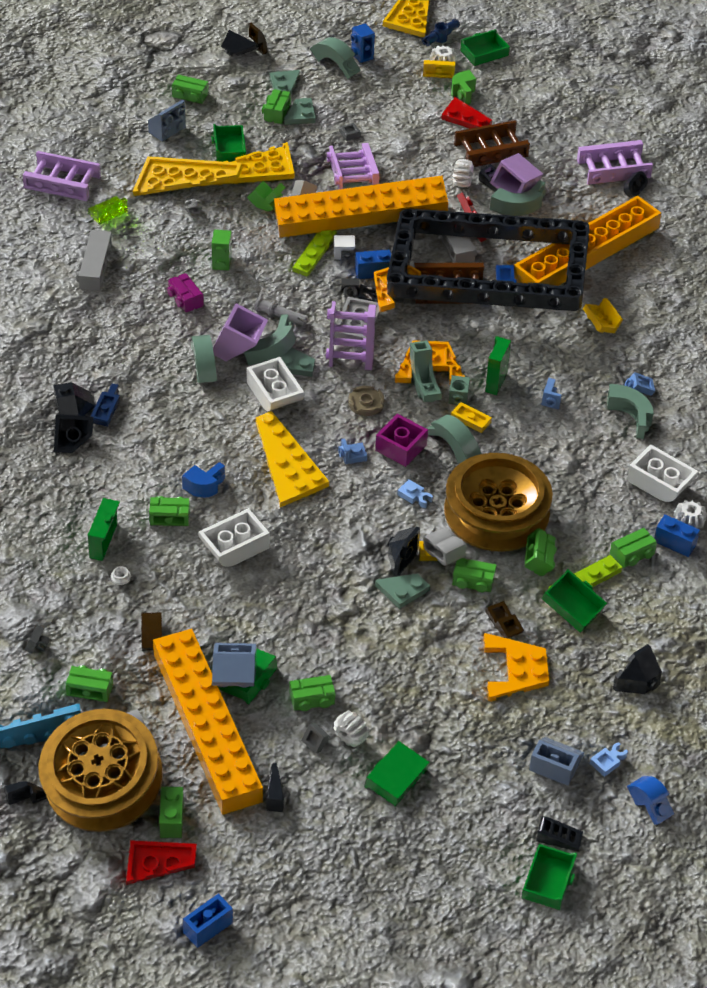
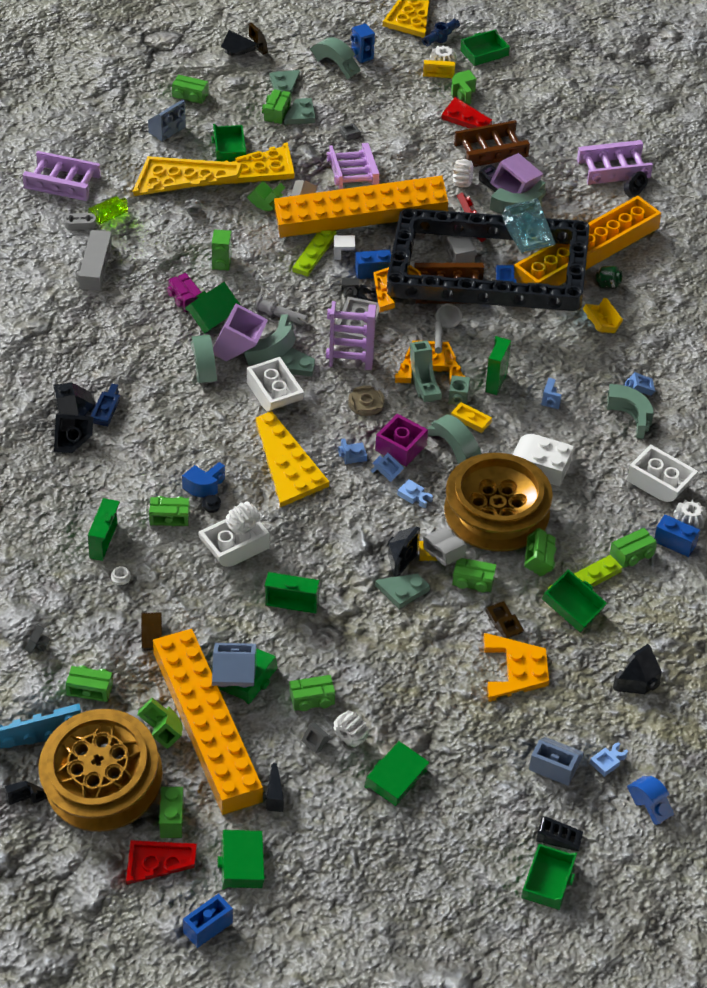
(80, 221): none -> light grey beam
(165, 722): none -> bright green brick
(211, 503): none -> black plate
(212, 307): none -> green container
(241, 859): none -> green container
(242, 518): none -> white gear
(292, 592): none -> green container
(387, 466): none -> medium blue bracket
(448, 317): none -> light grey piece
(528, 226): none -> clear light blue slope
(547, 454): none -> white brick
(609, 277): none -> dark green head

